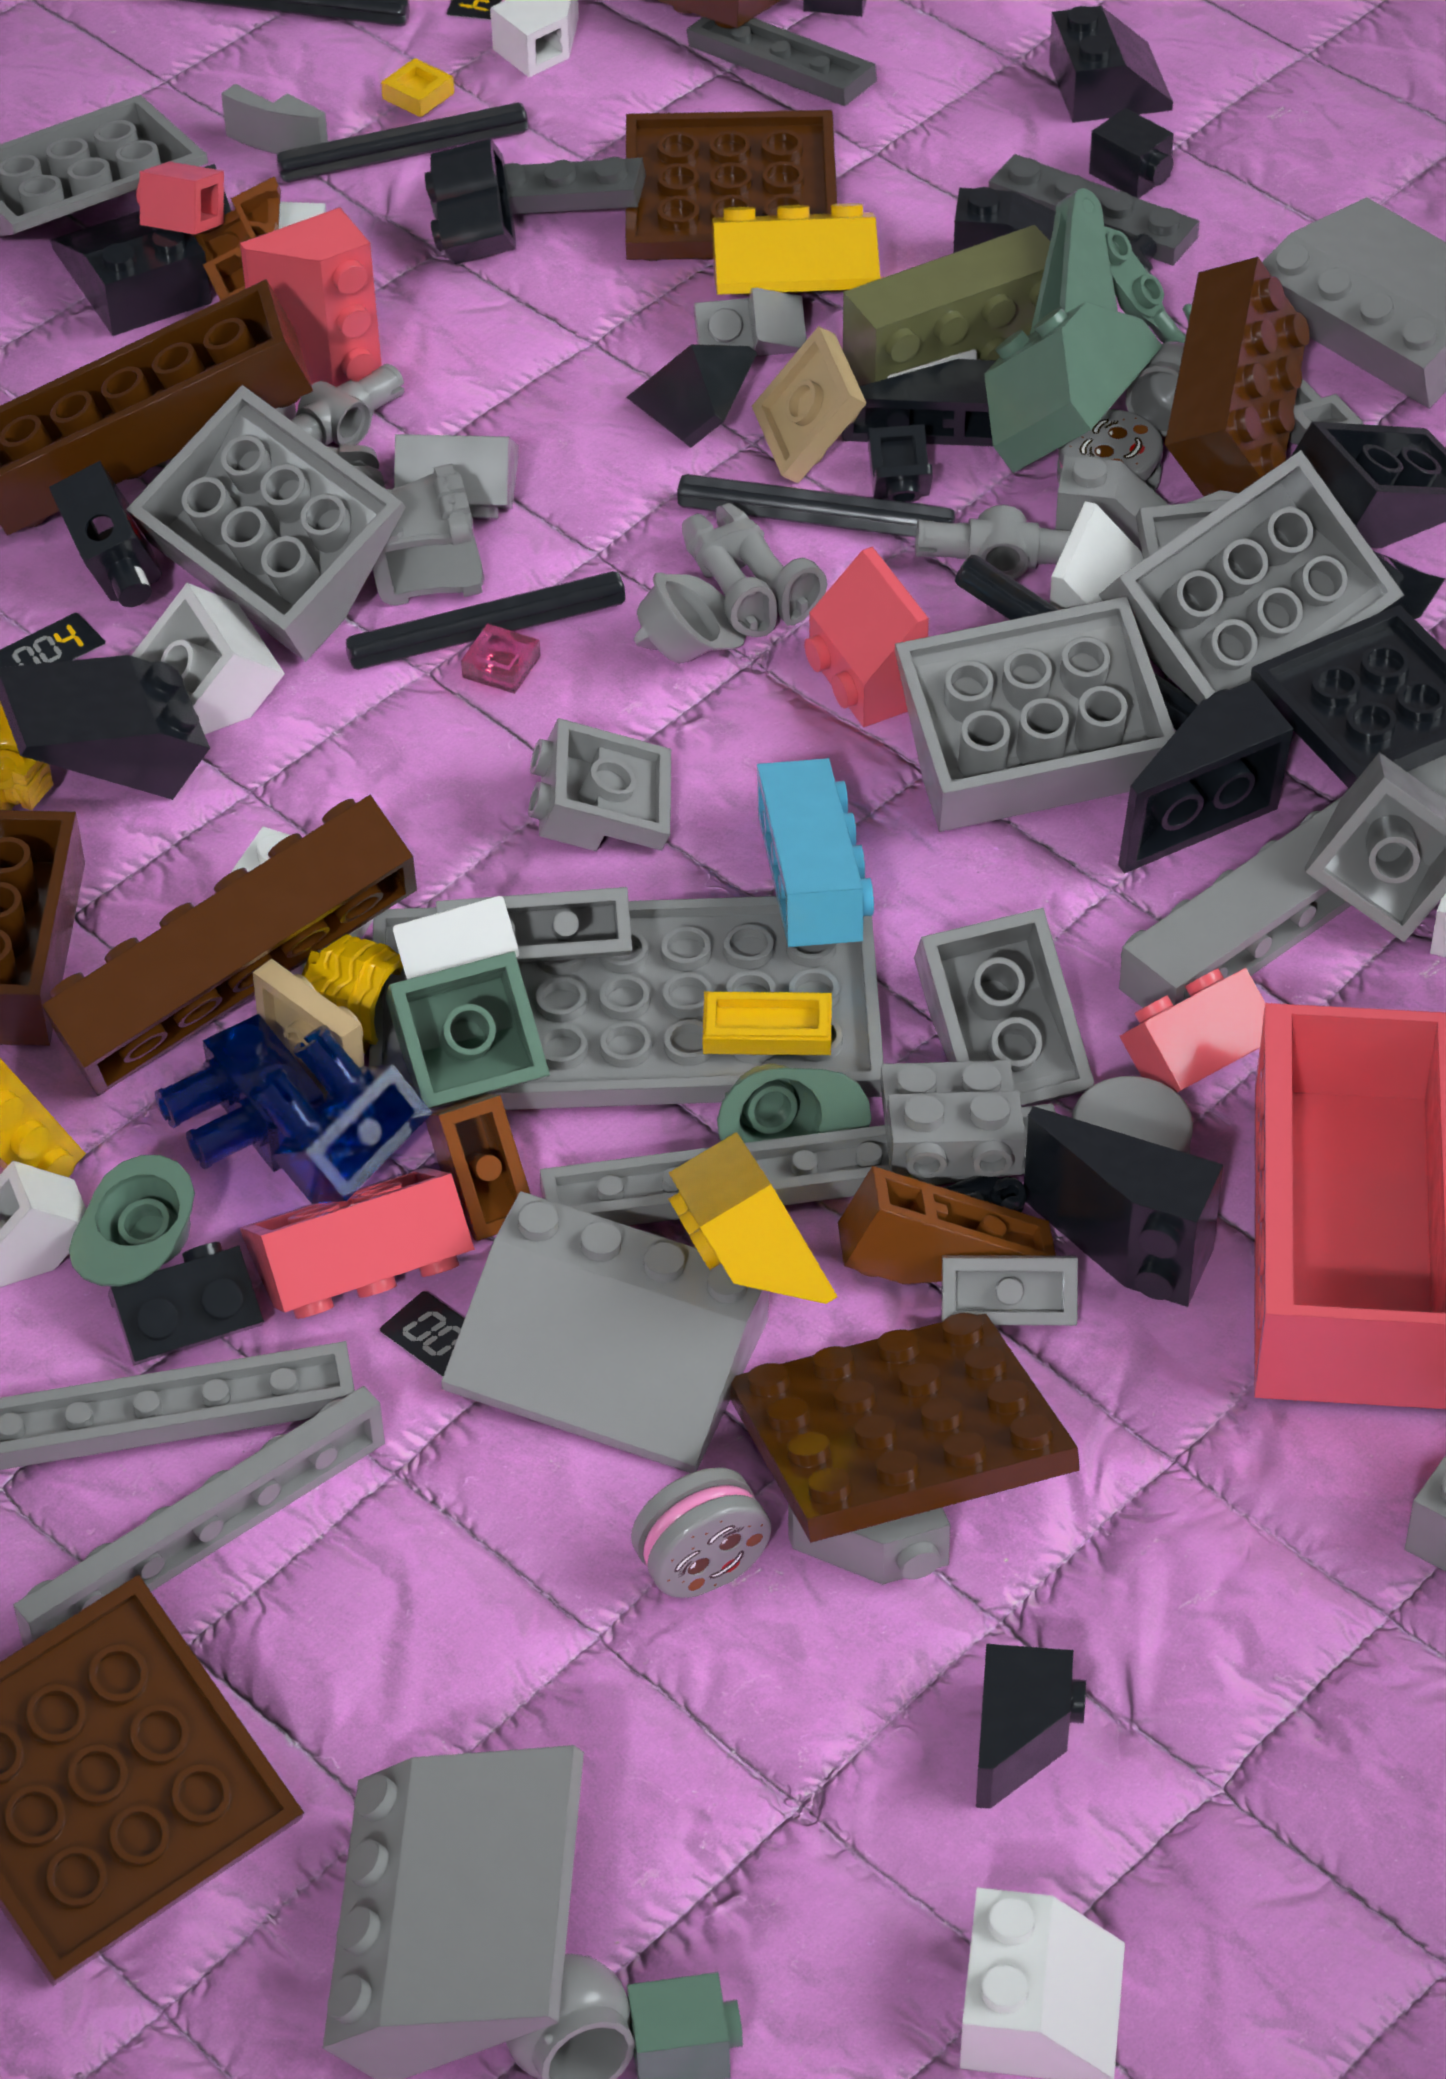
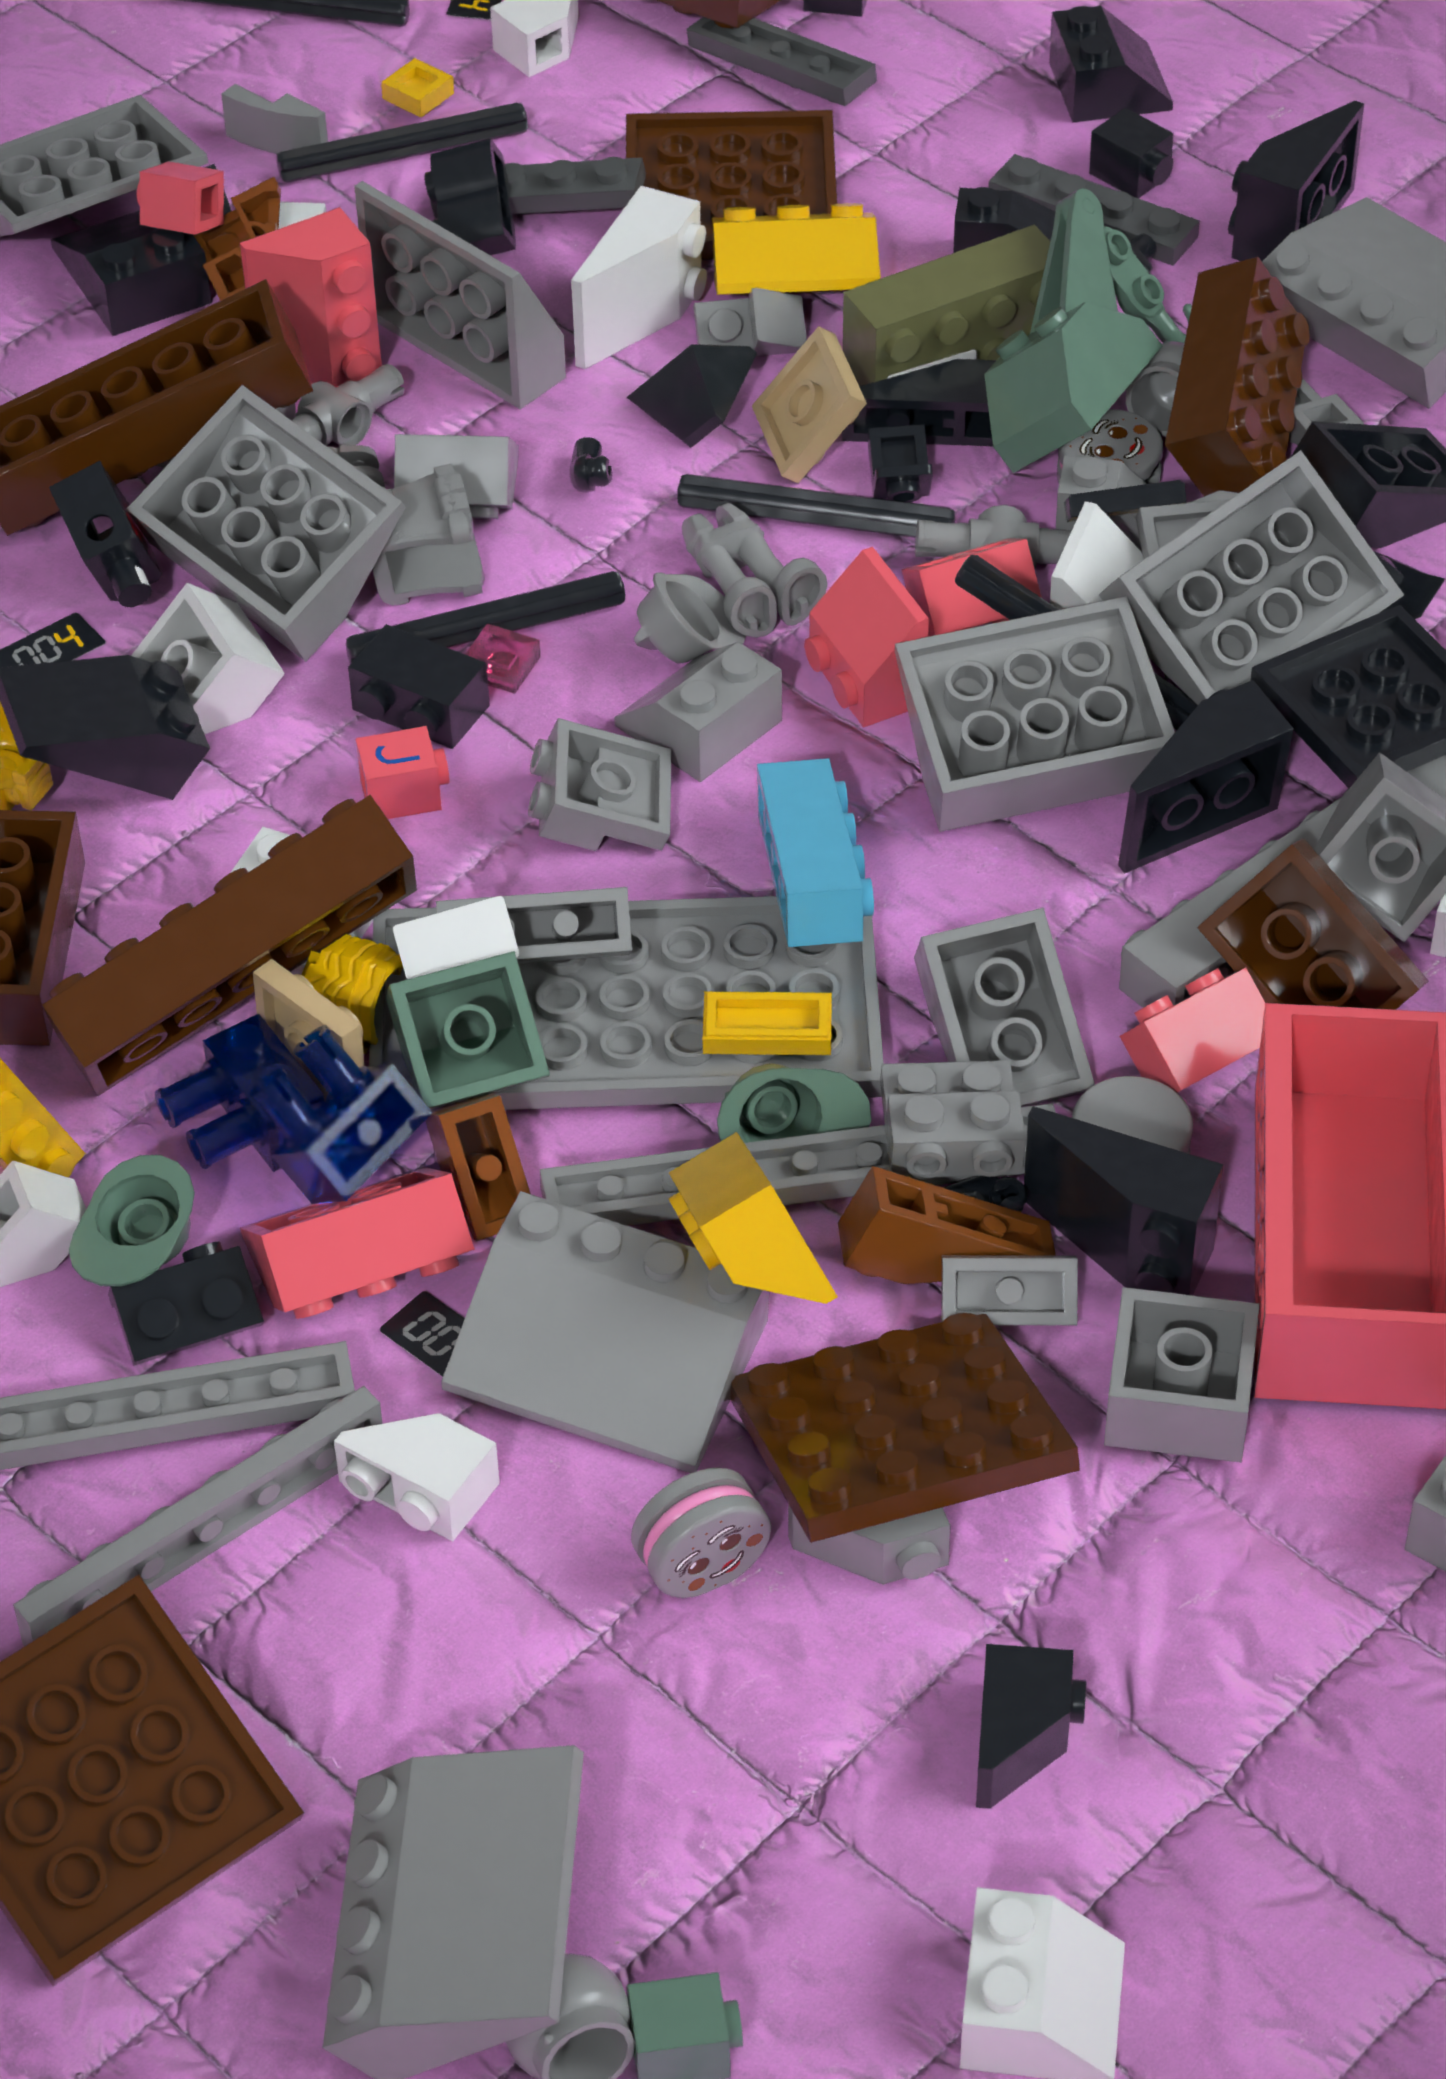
(402, 771): none -> coral brick
(419, 685): none -> black brick
(421, 1469): none -> white slope
(459, 302): none -> light grey slope
(588, 466): none -> black arm
(638, 275): none -> white slope
(709, 709): none -> light grey slope
(950, 606): none -> coral brick
(1127, 499): none -> black tile
(1181, 1374): none -> light grey brick
(1295, 180): none -> black slope
(1310, 939): none -> reddish brown slope

